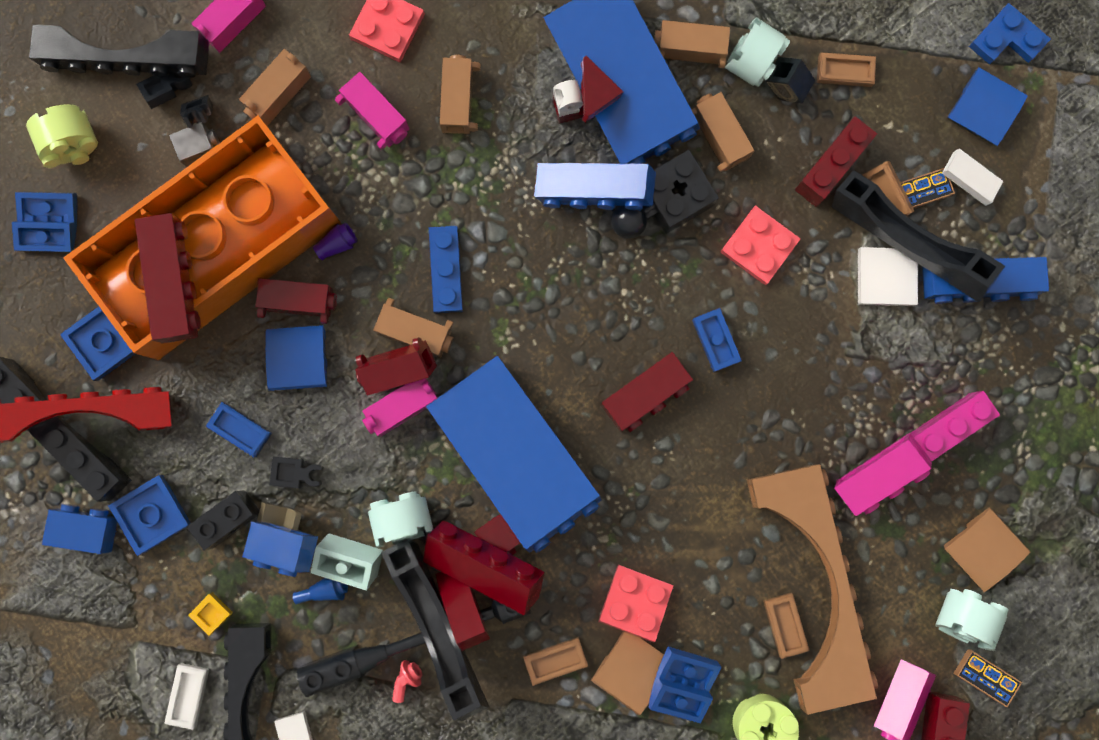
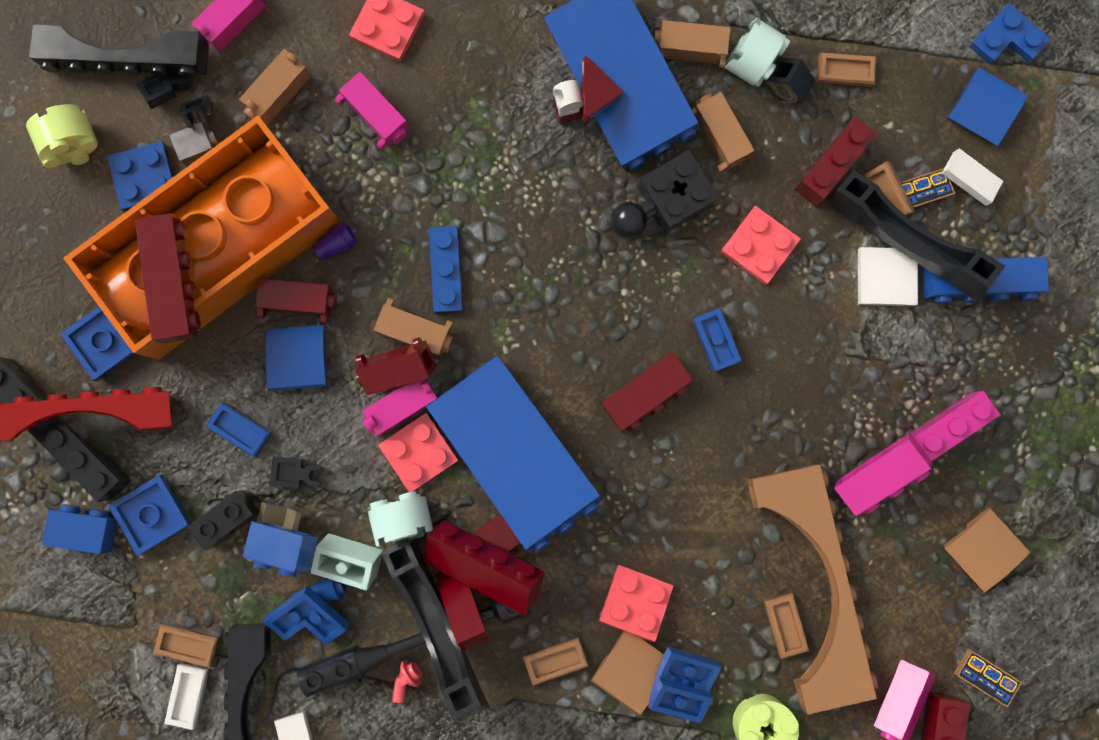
(45, 221): blue slope -> none
(139, 172): none -> blue plate
(186, 645): none -> medium nougat tile
(210, 613): yellow plate -> none
(307, 611): none -> blue plate
(418, 452): none -> coral plate
(457, 95): medium nougat brick -> none
(595, 184): brick -> none
(971, 619): light aqua brick -> none

